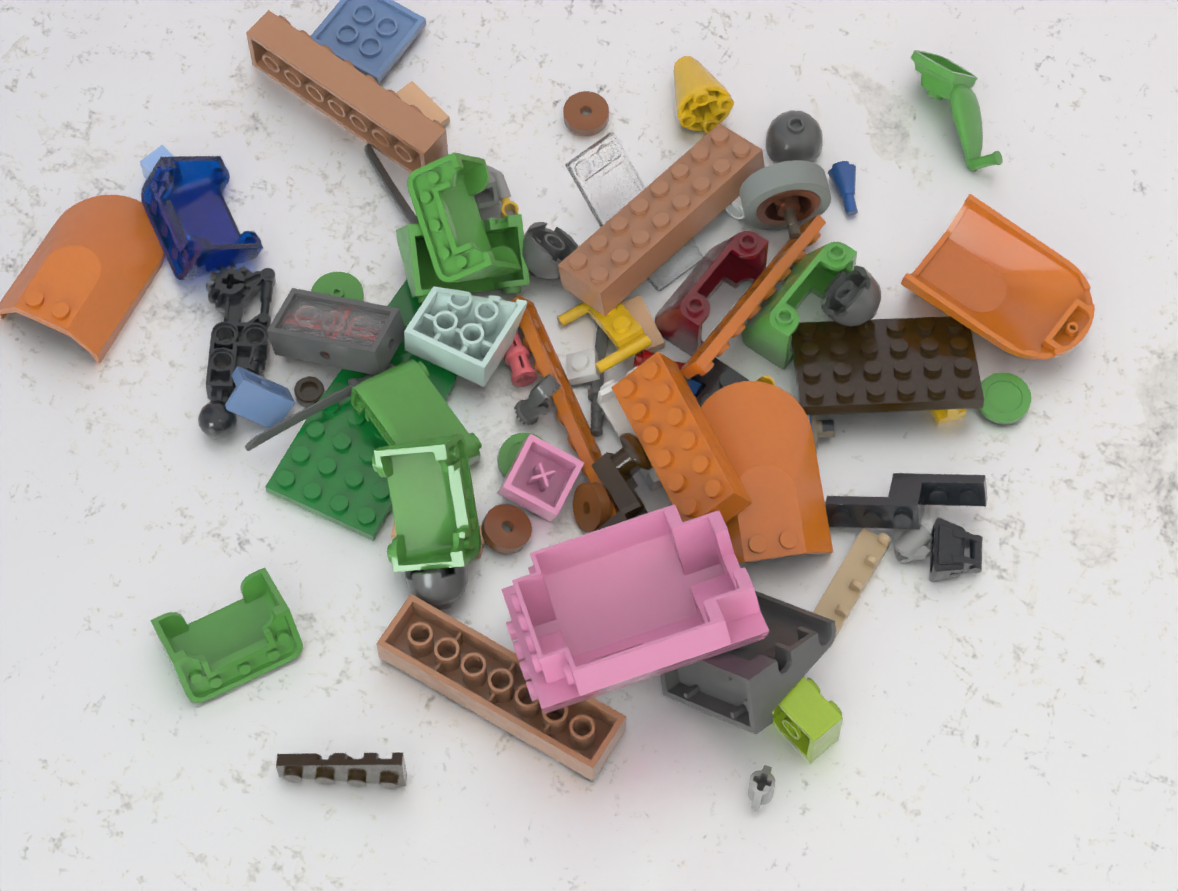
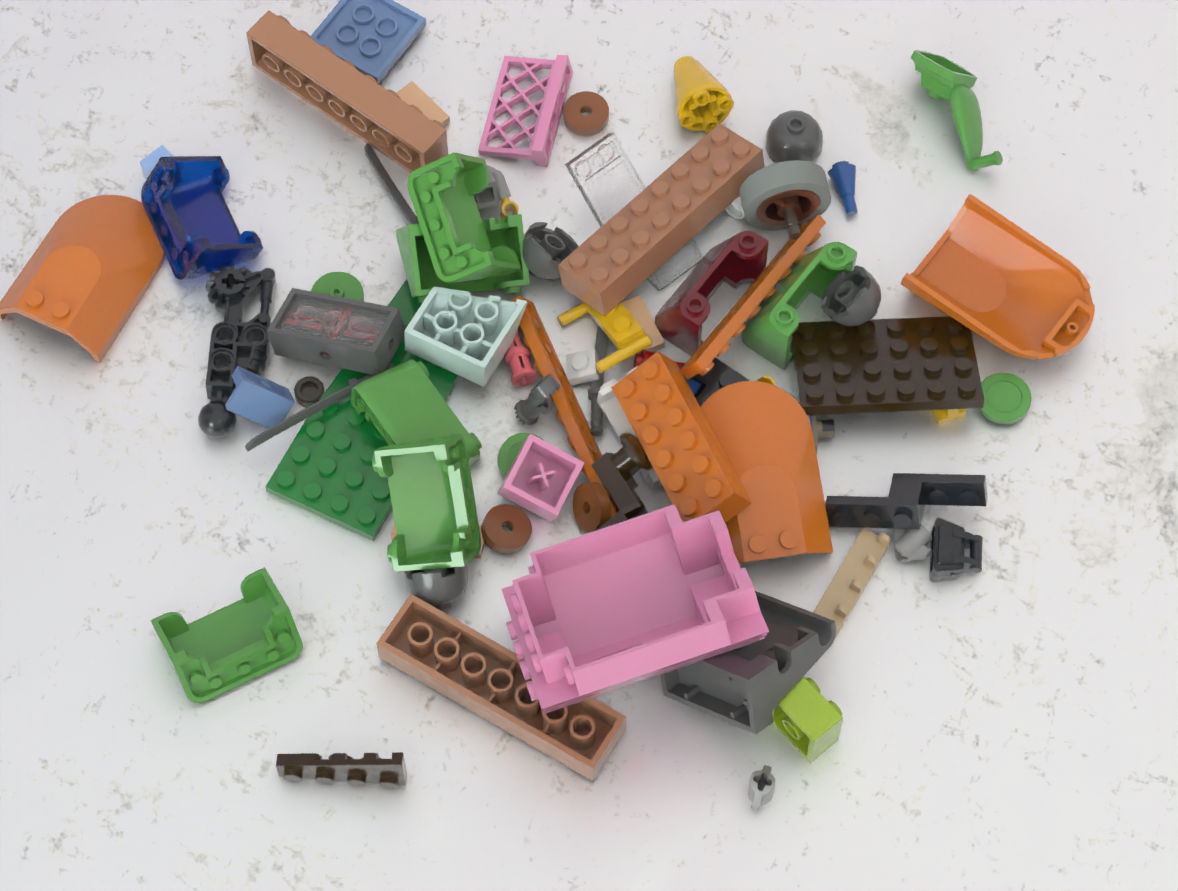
(548, 117): none -> bright pink fence

